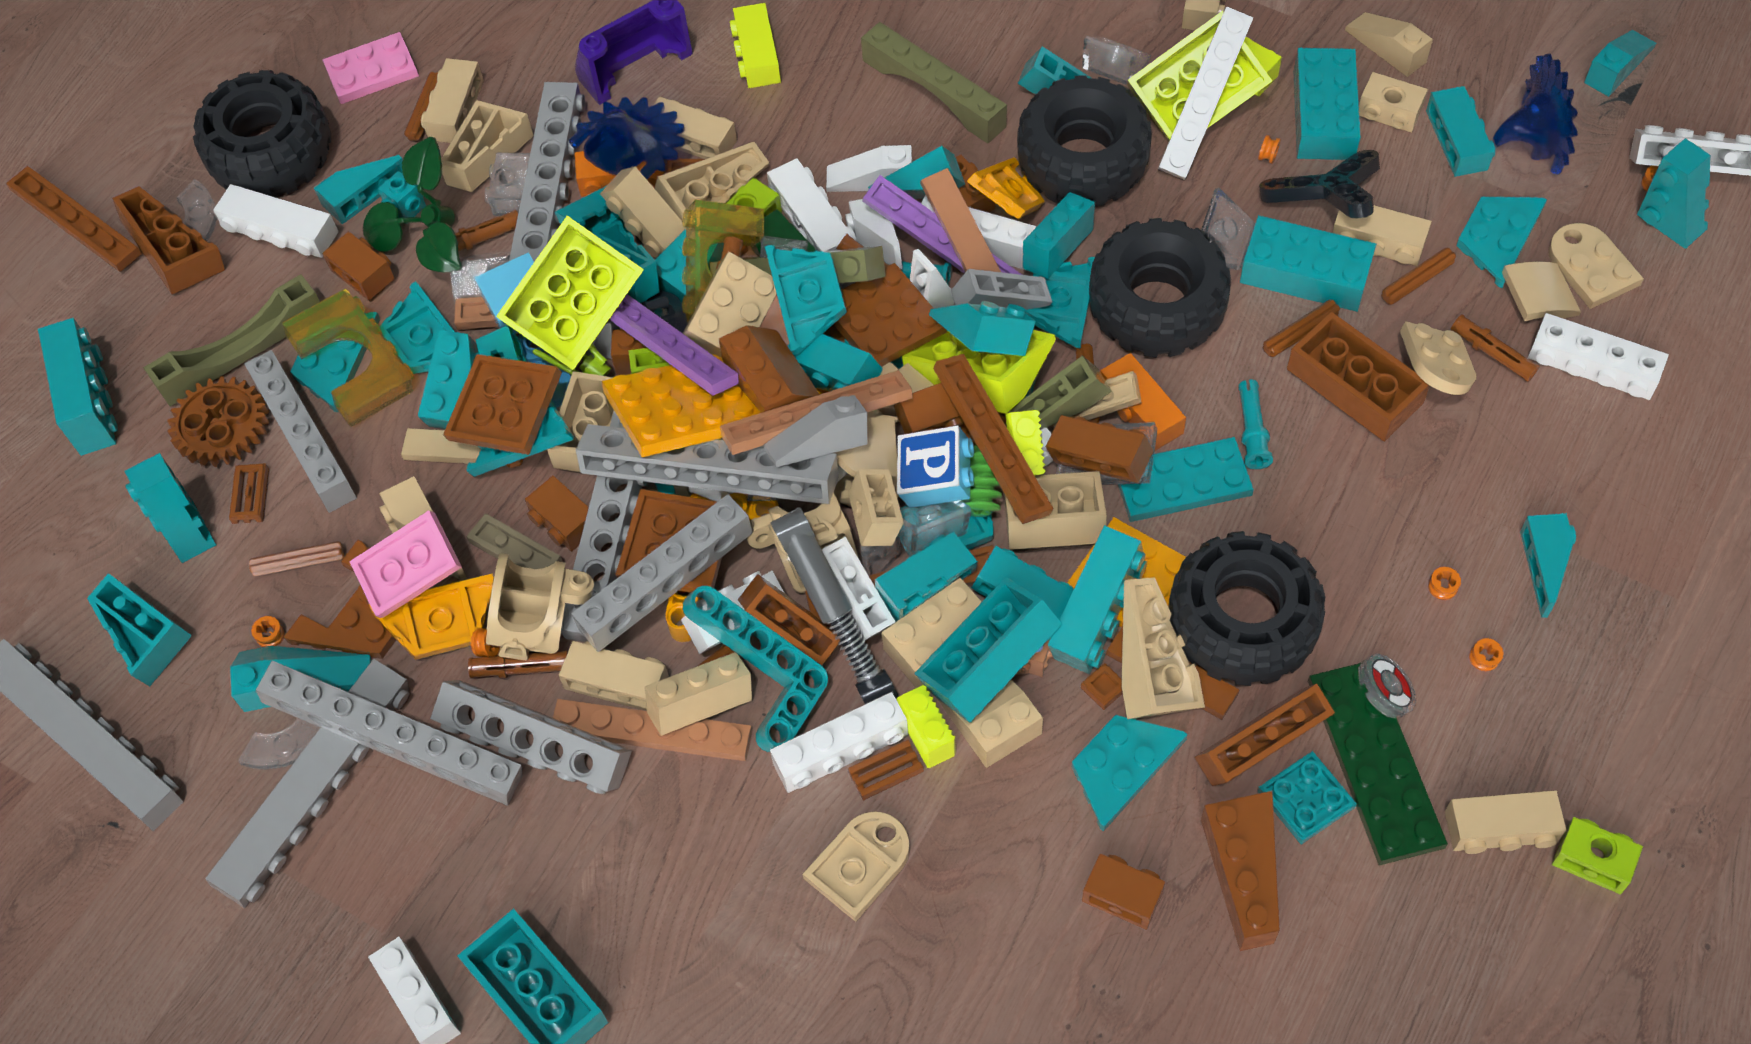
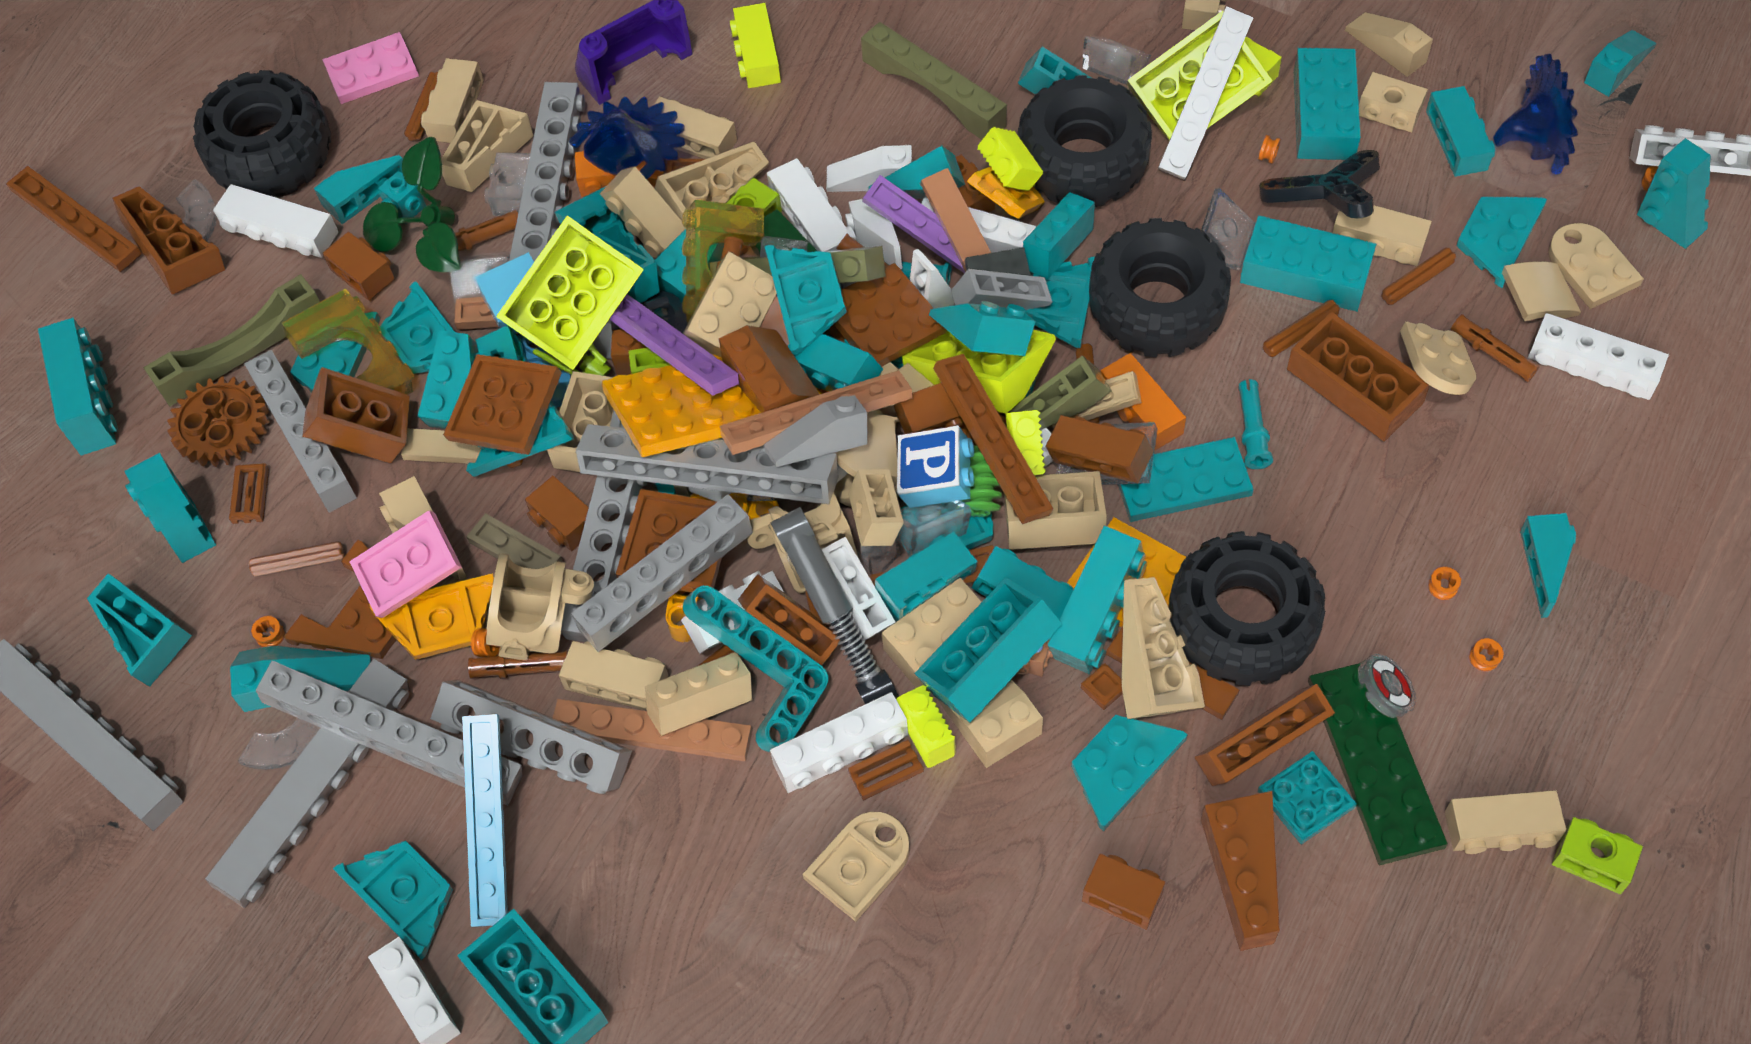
(357, 416): none -> dark orange slope
(401, 892): none -> teal wing
(485, 819): none -> medium azure plate
(1007, 261): none -> pearl dark grey tile
(1010, 159): none -> neon yellow brick

